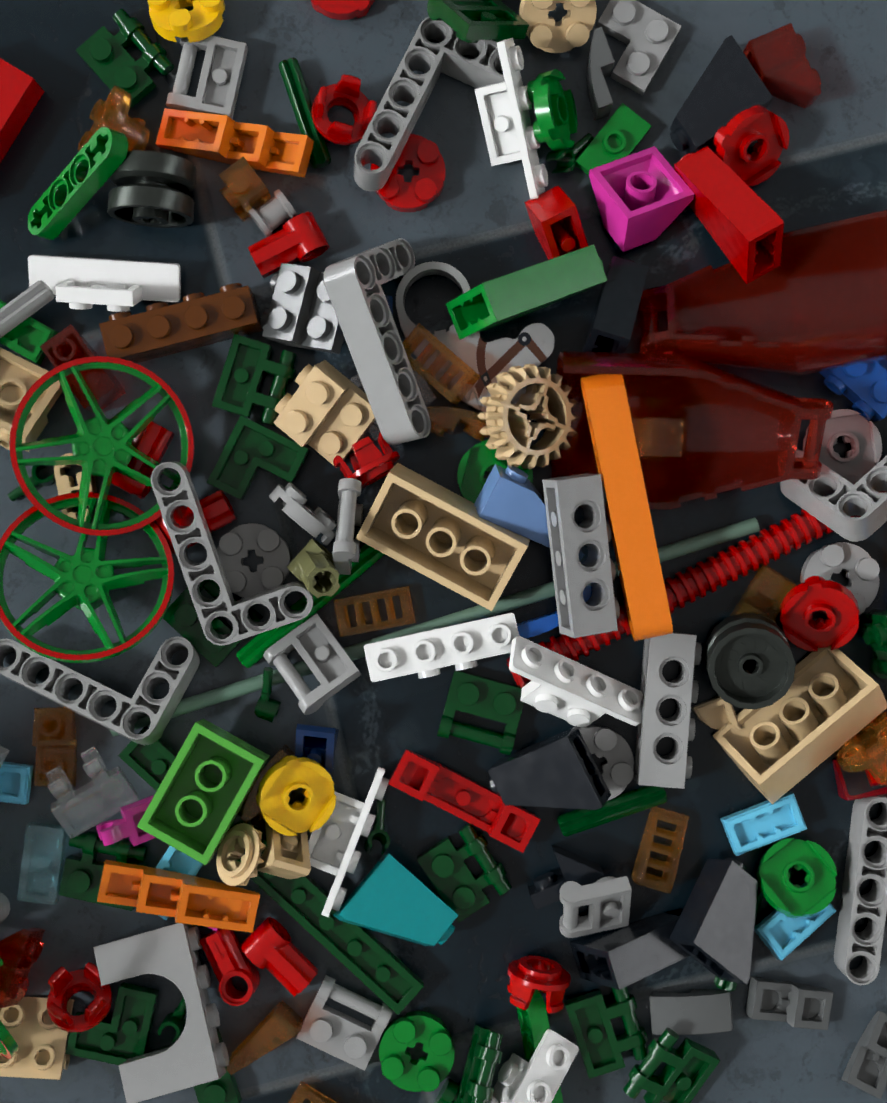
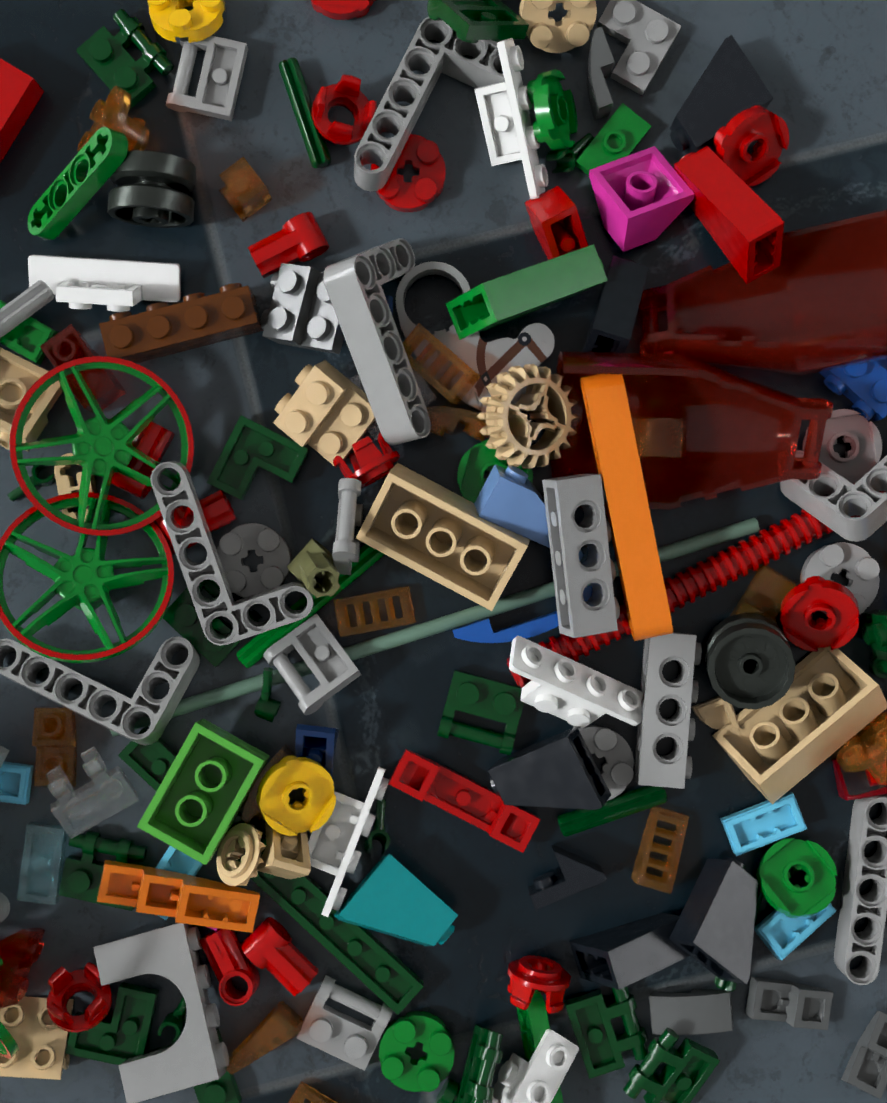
(118, 829): dark pink plate -> none
(227, 141): orange slope -> none
(243, 376): dark green plate -> none
(273, 213): light grey bush -> none
(311, 521): light grey plate -> none
(440, 648): white bracket -> none
(454, 879): dark green plate -> none
(607, 906): light grey plate -> none
(784, 67): clear red slope -> none

